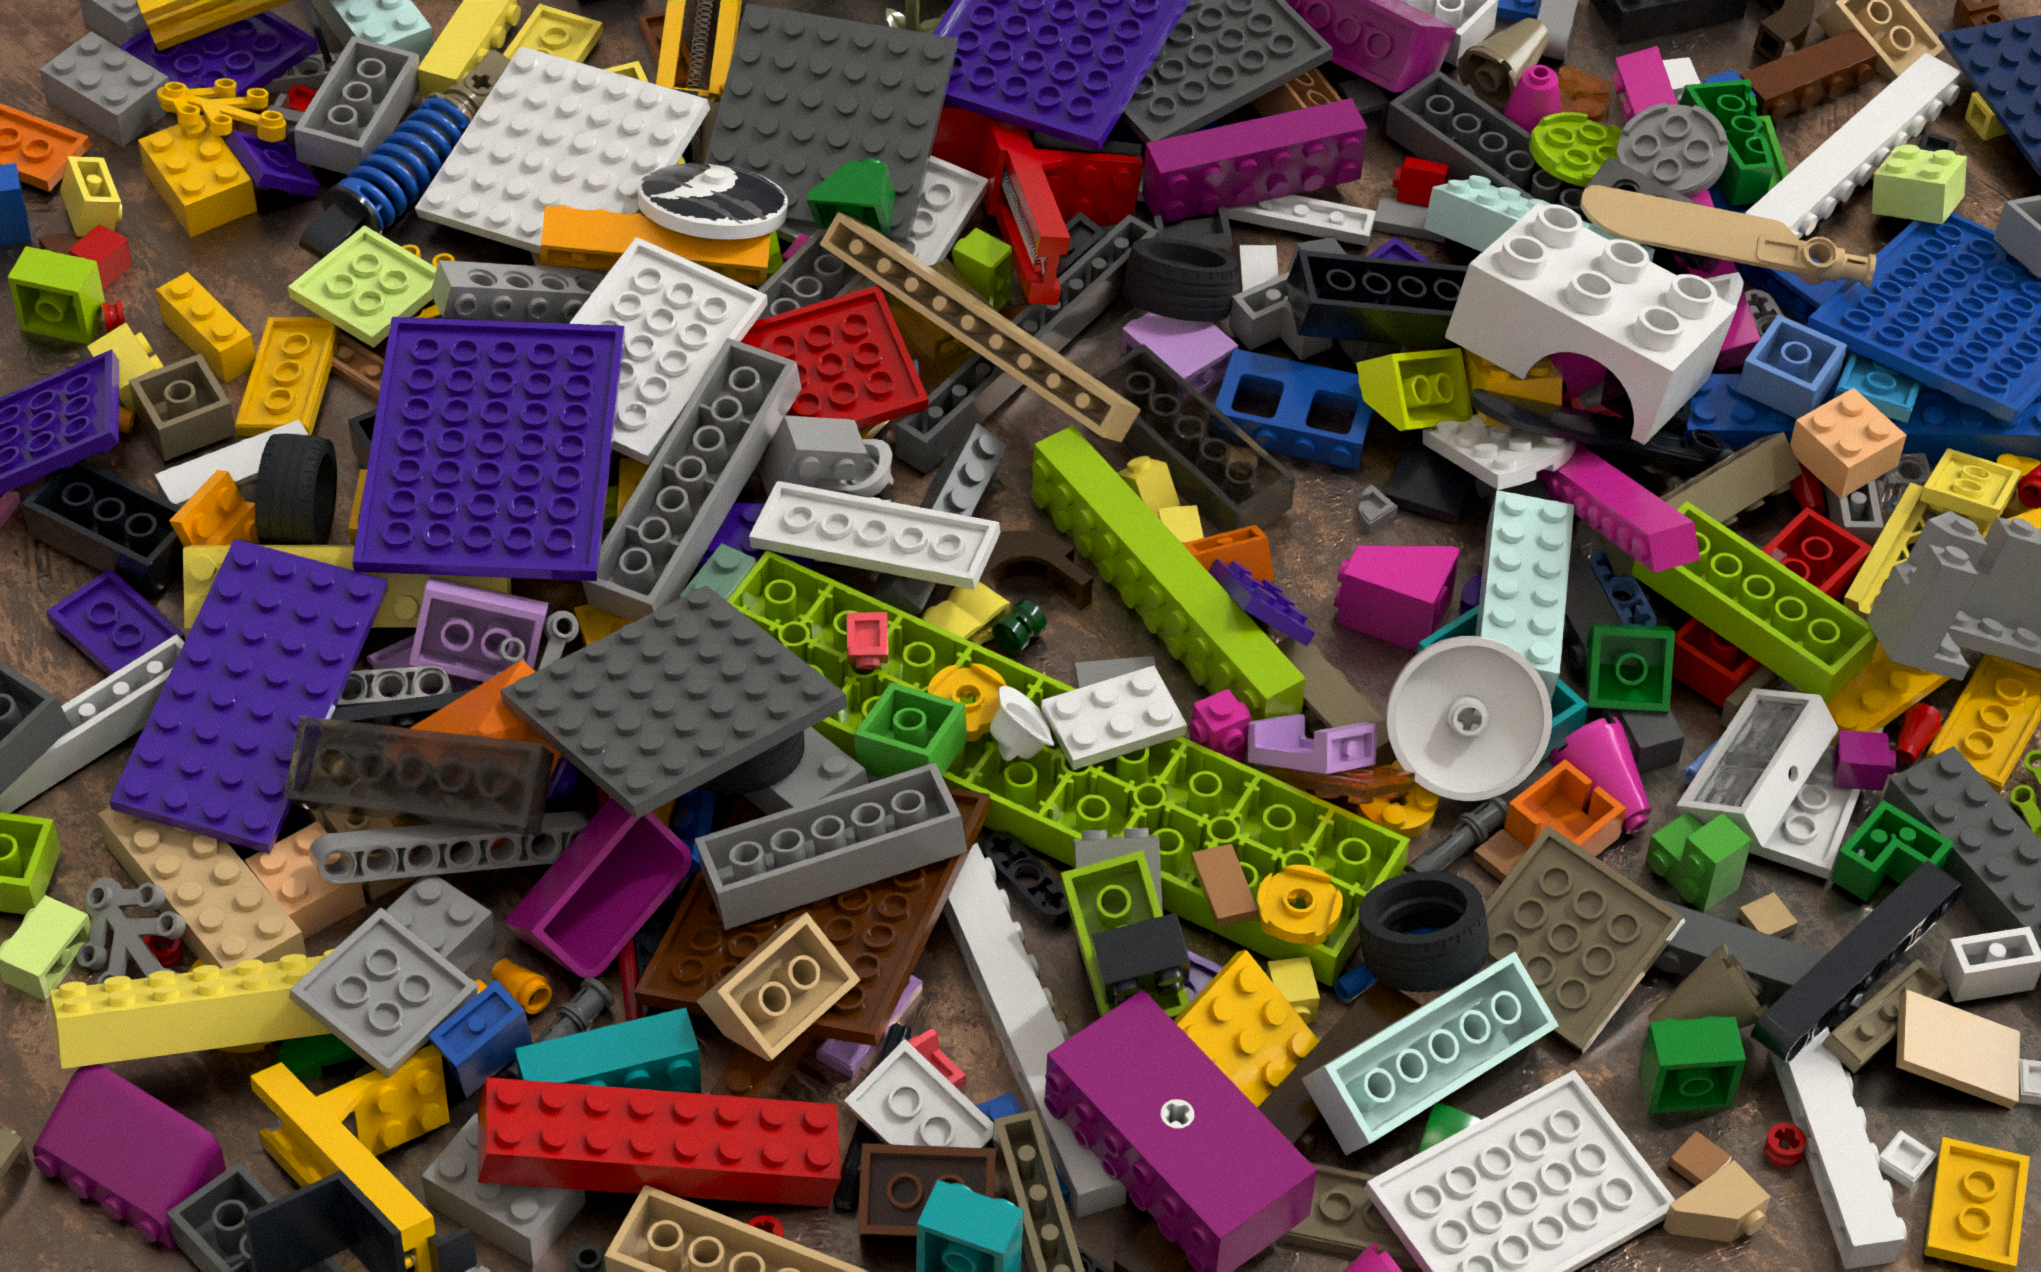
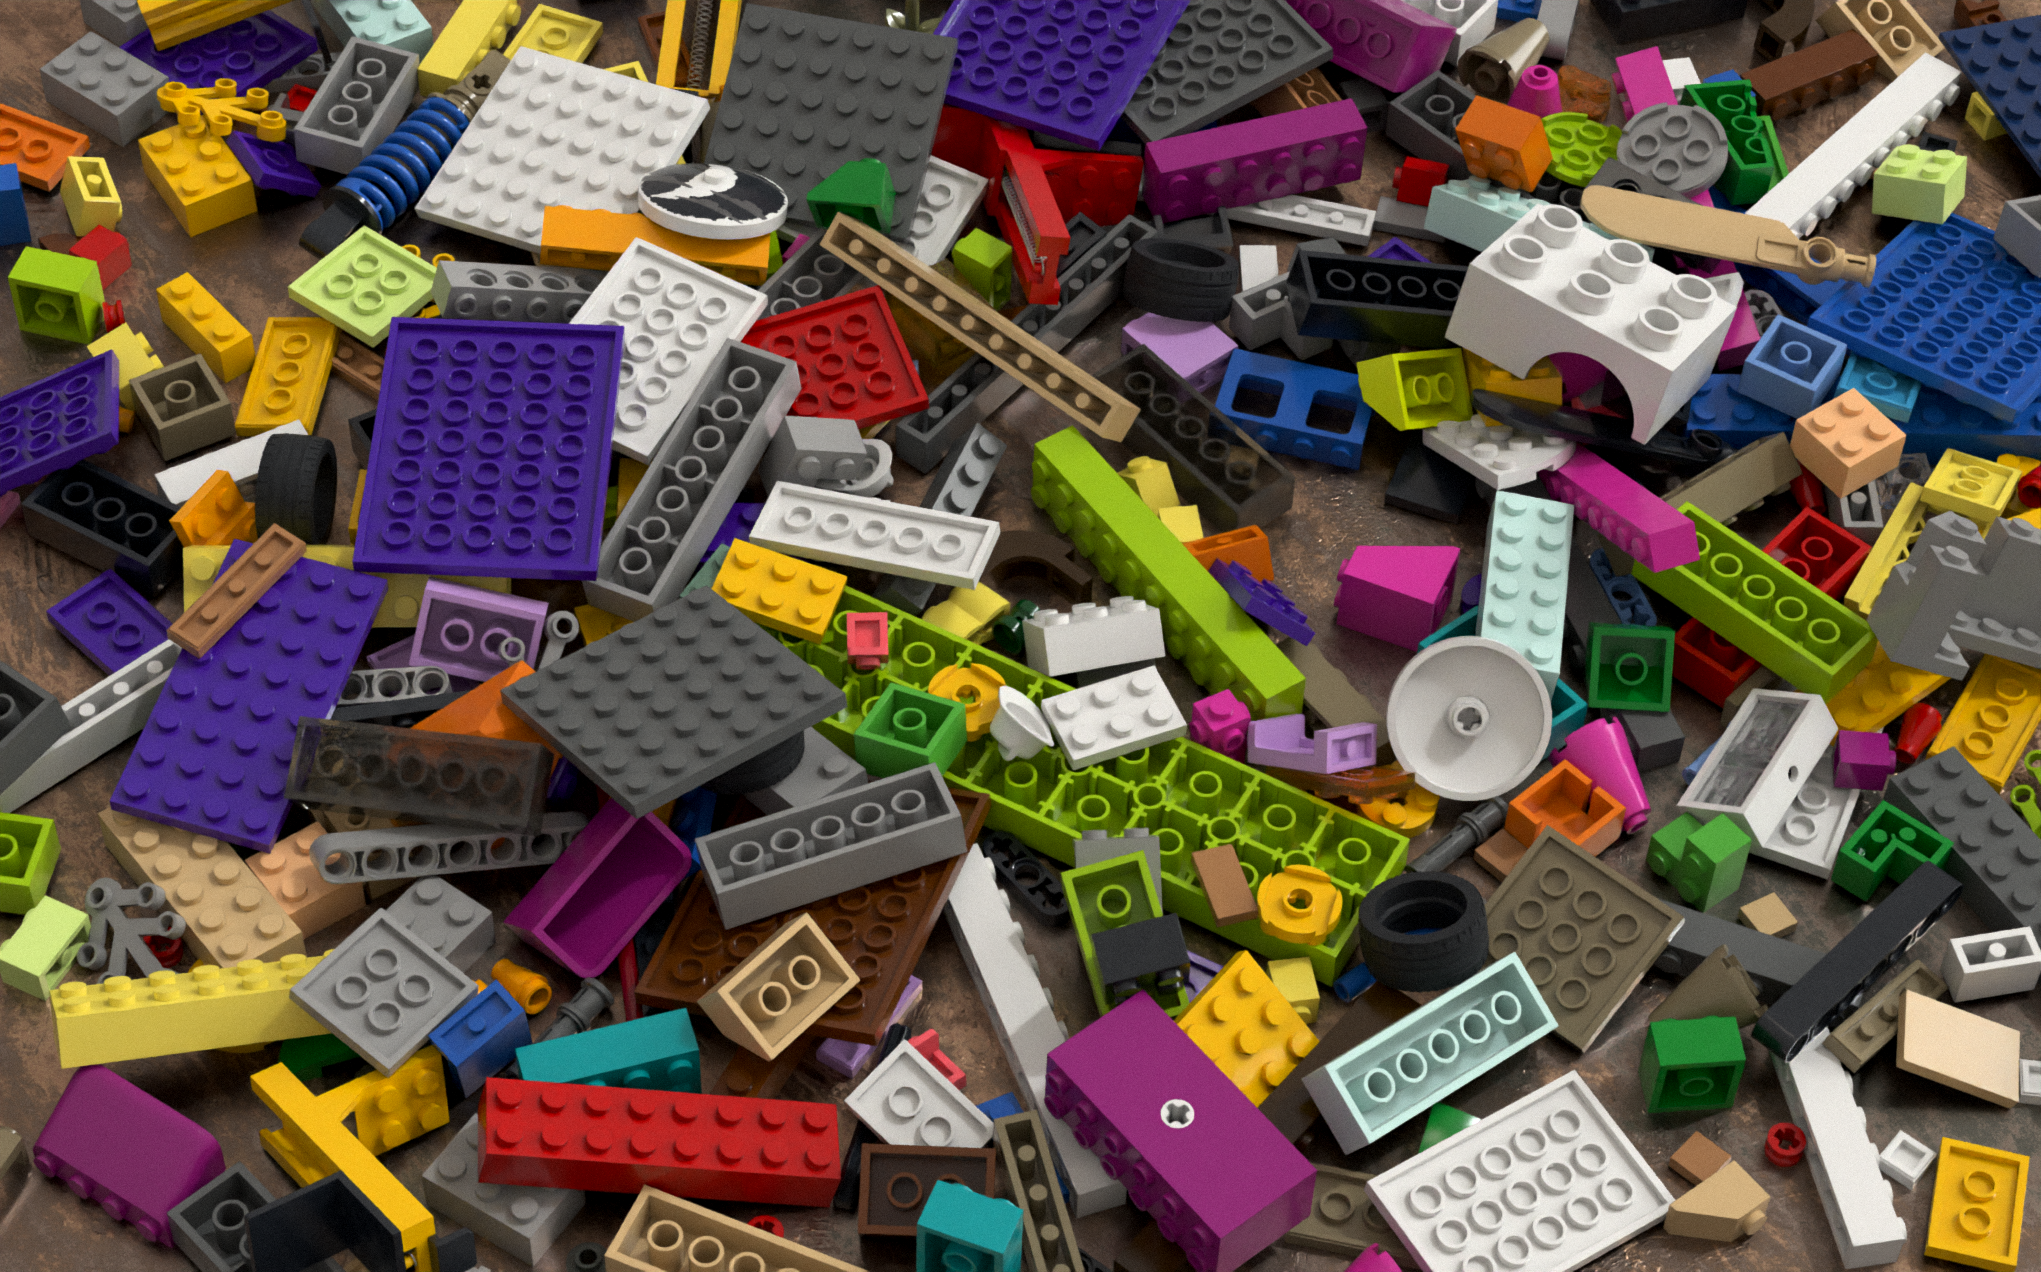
(236, 591): none -> medium nougat tile
(779, 590): none -> yellow plate
(1093, 636): none -> white brick
(1375, 509): light grey tile -> none
(1504, 144): none -> orange brick

